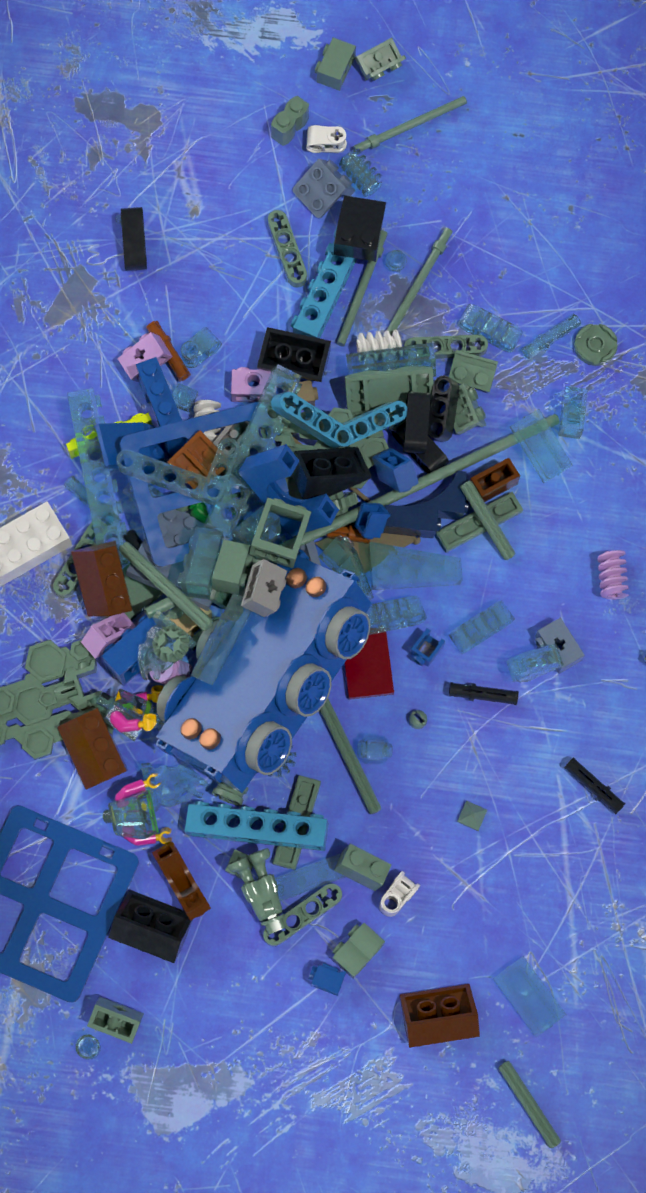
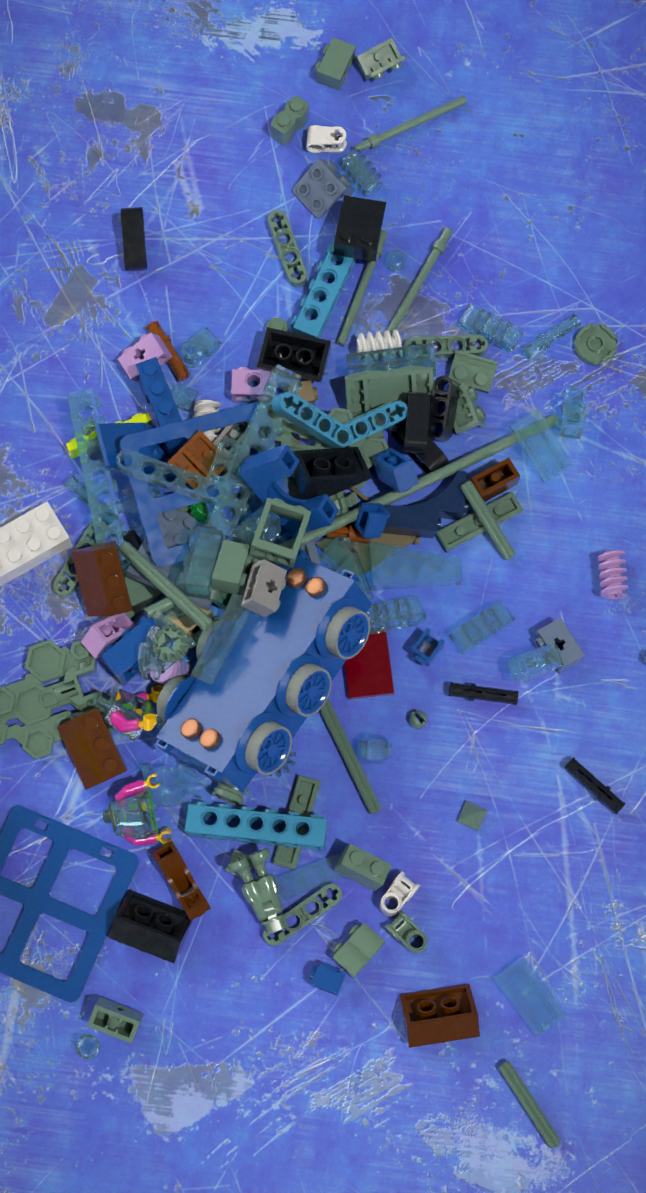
(277, 323): none -> sand green plate
(406, 932): none -> sand green piece

